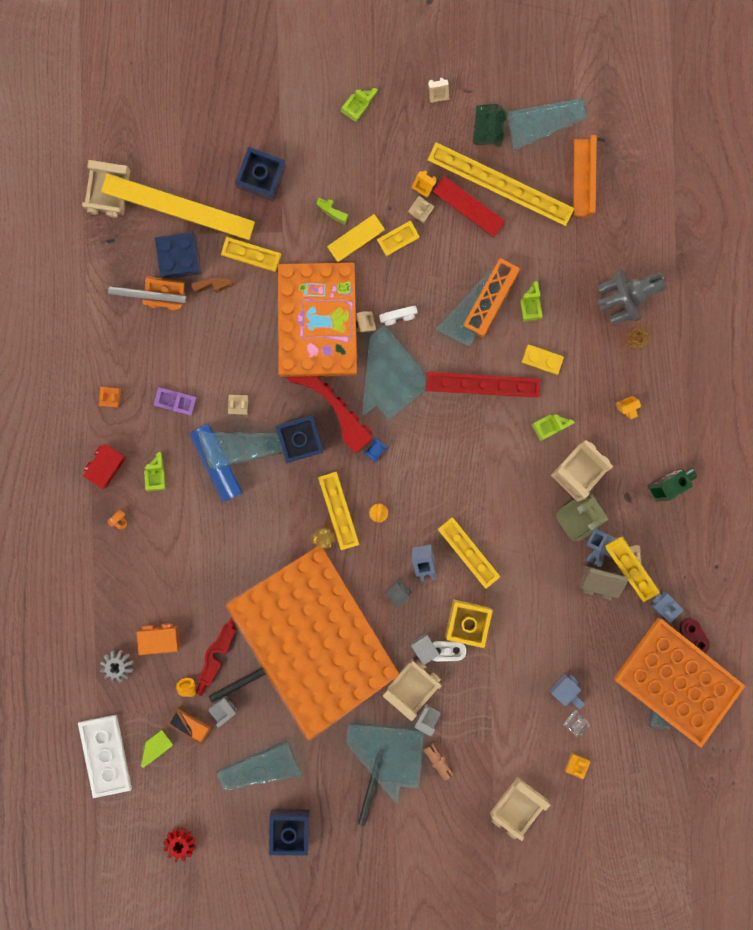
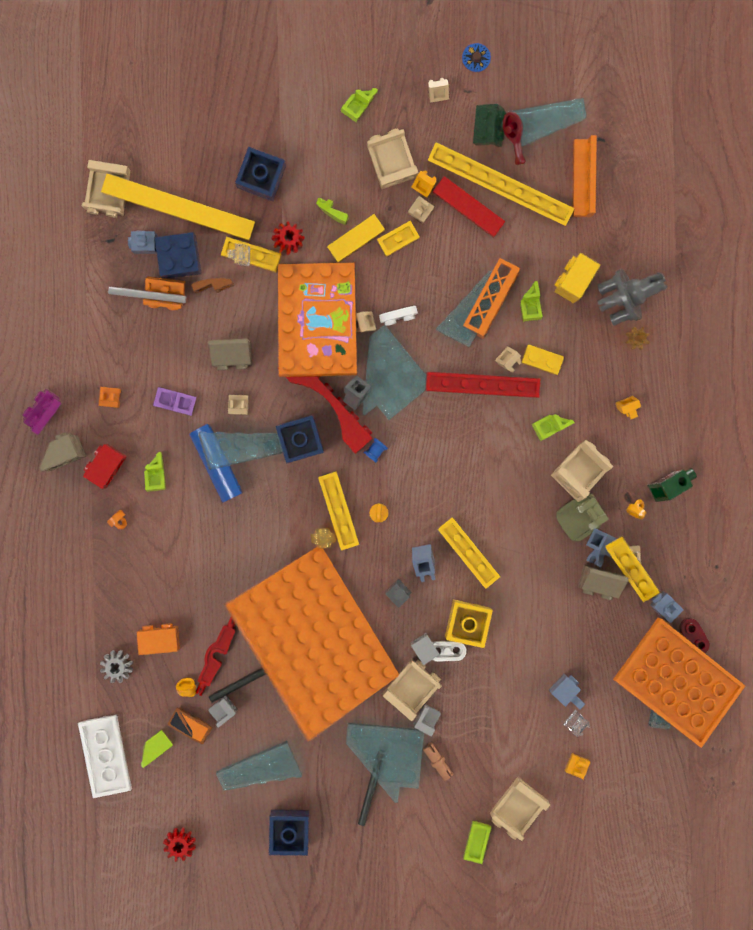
(41, 411): none -> magenta plate
(62, 451): none -> dark tan slope
(142, 242): none -> sand blue brick
(230, 353): none -> dark tan slope
(240, 254): none -> clear tile
(287, 230): none -> red gear
(356, 392): none -> dark grey brick
(392, 158): none -> tan panel
(476, 57): none -> piece
(477, 842): none -> lime tile
(508, 359): none -> tan tile
(513, 131): none -> dark red piece
(577, 277): none -> yellow brick
(637, 510): none -> light orange tile

